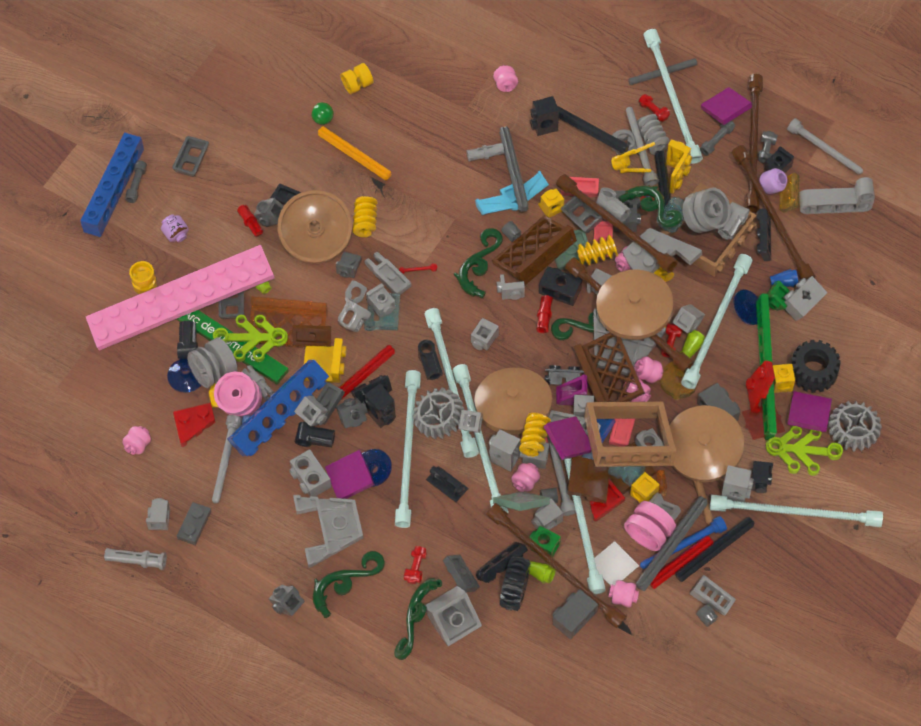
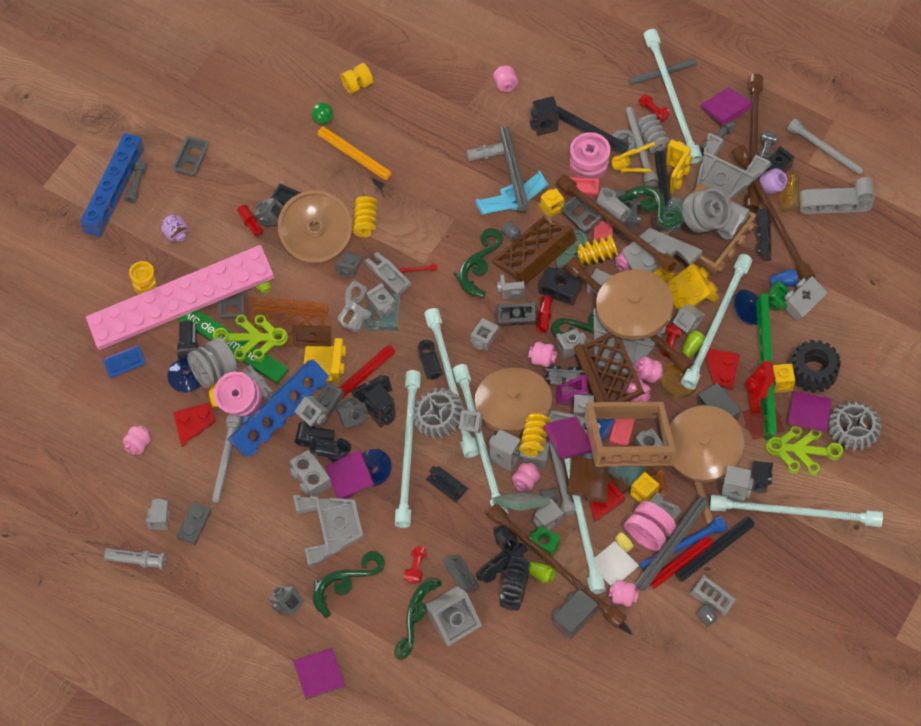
(123, 361): none -> blue plate
(319, 673): none -> magenta tile
(332, 449): none -> black piece
(506, 539): none -> black piece
(516, 314): none -> black brick
(542, 354): none -> bright pink piece
(569, 339): none -> light grey brick
(589, 155): none -> bright pink wheel
(624, 542): none -> light yellow tile
(692, 287): none -> yellow bracket
(722, 367): none -> red wing
(724, 175): none -> light grey wing

